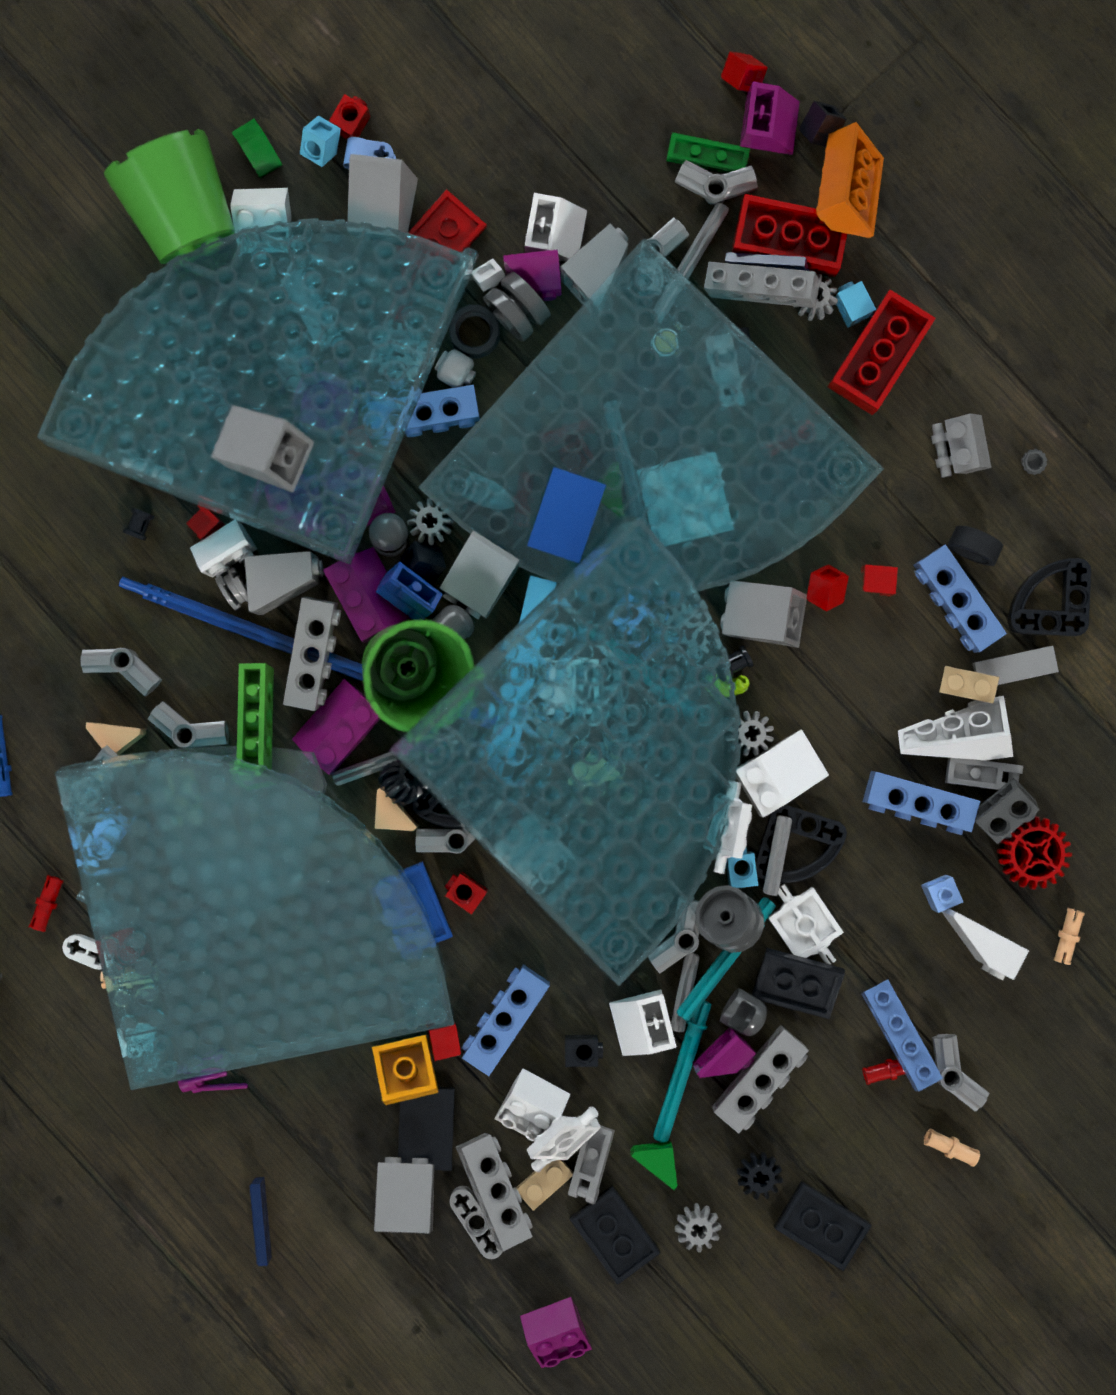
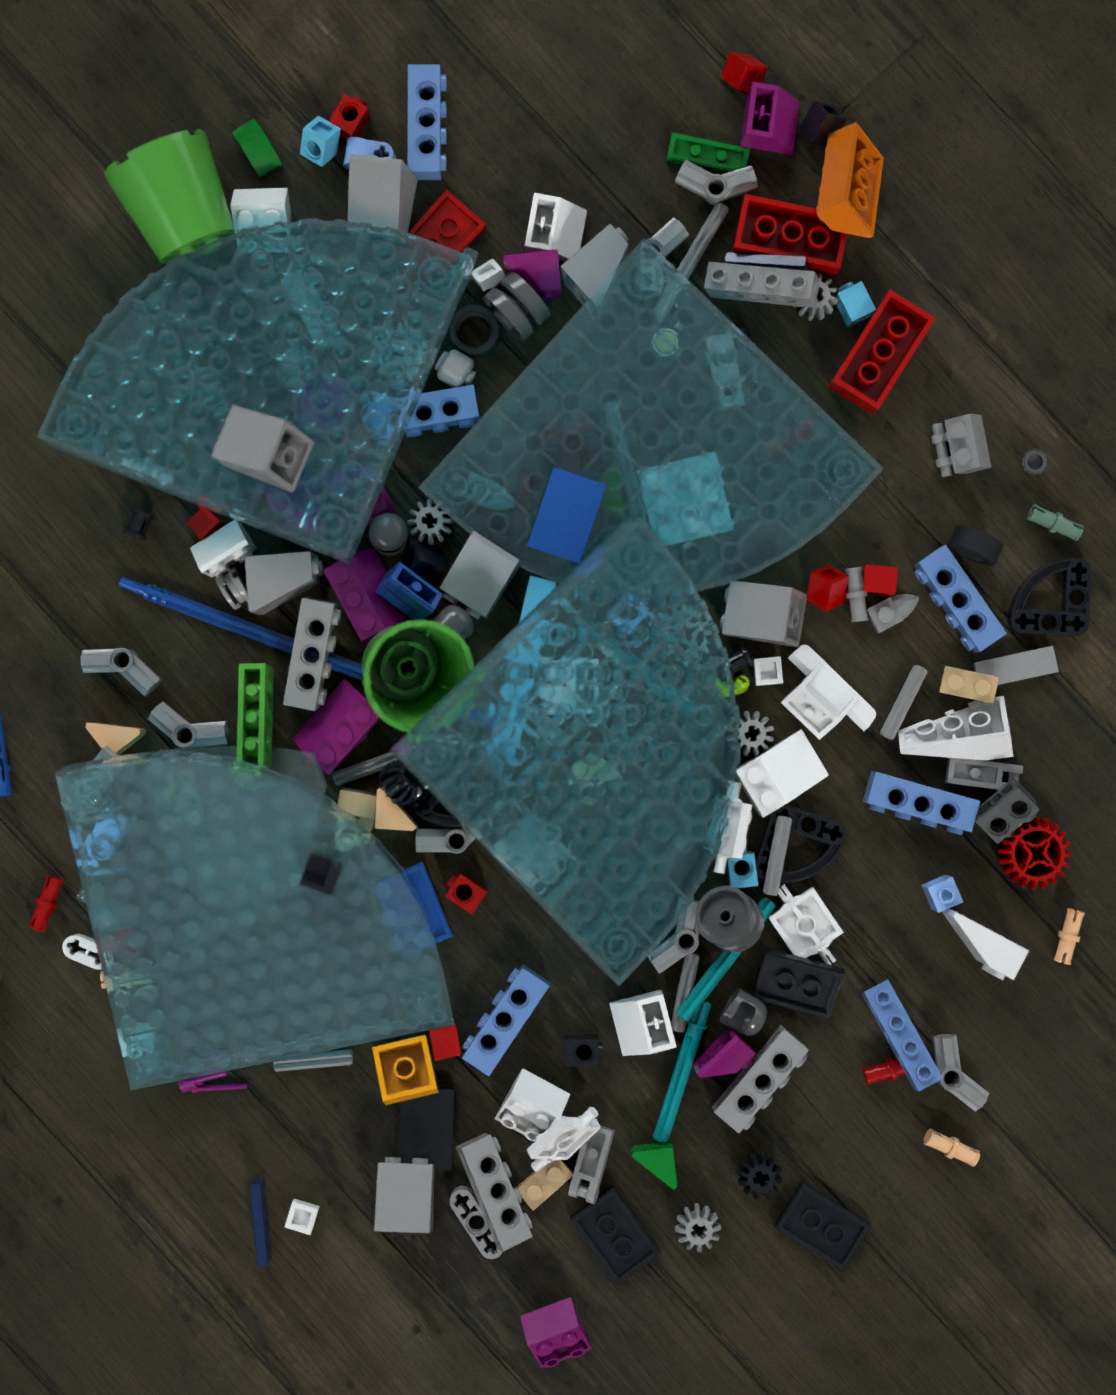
(302, 1216): none -> white plate
(315, 1060): none -> light grey axle
(321, 873): none -> black panel
(360, 804): none -> tan piece
(422, 80): none -> medium blue brick
(768, 671): none -> white plate
(824, 696): none -> white plate
(856, 594): none -> light grey pin
(891, 611): none -> light grey plate
(903, 702): none -> light grey axle
(1055, 522): none -> sand green pin

